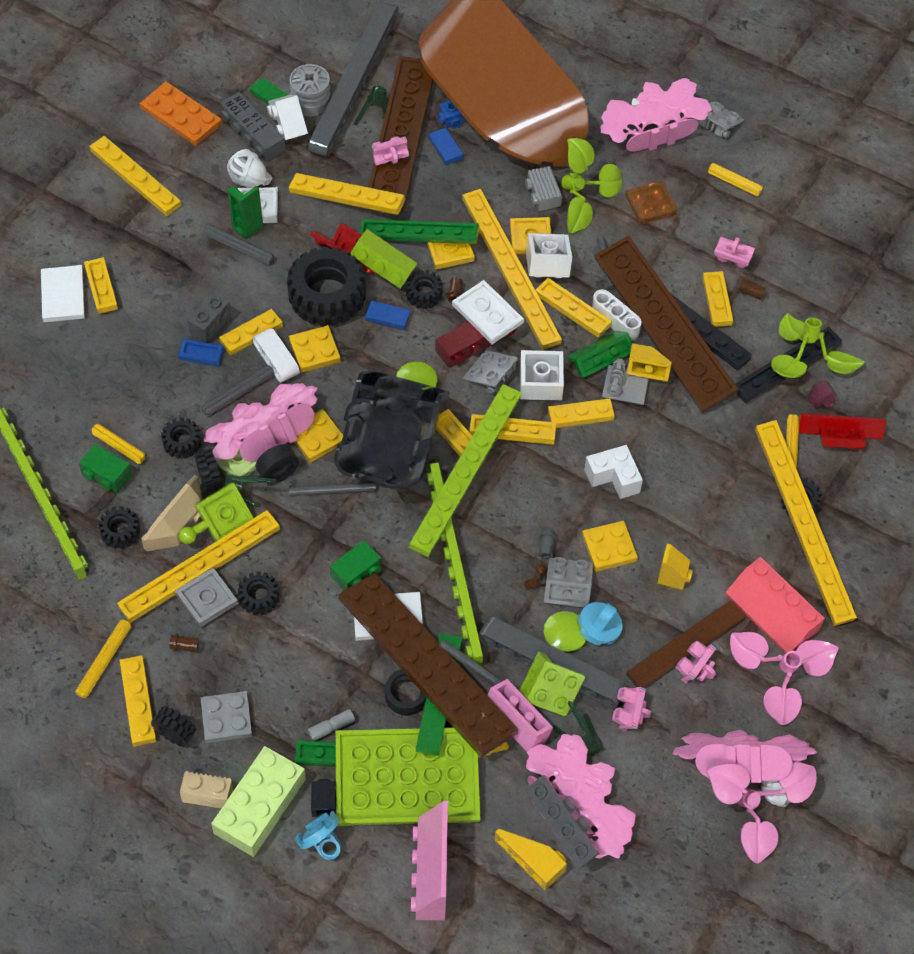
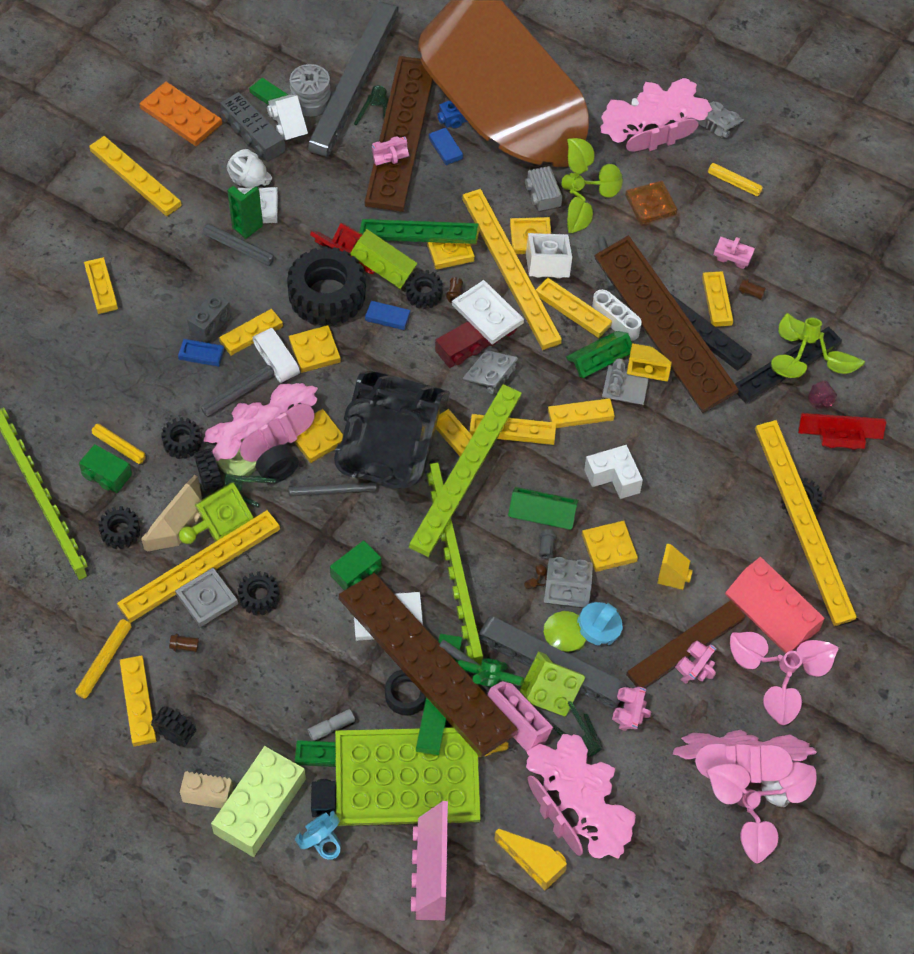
(62, 293): white tile -> none
(226, 717): light grey plate -> none
(347, 193): yellow plate -> none
(418, 372): lime dish -> none
(490, 672): none -> green bar
(541, 375): white brick -> none
(543, 508): none -> green panel
(565, 820): dark grey bracket -> none
(792, 436): yellow axle -> none

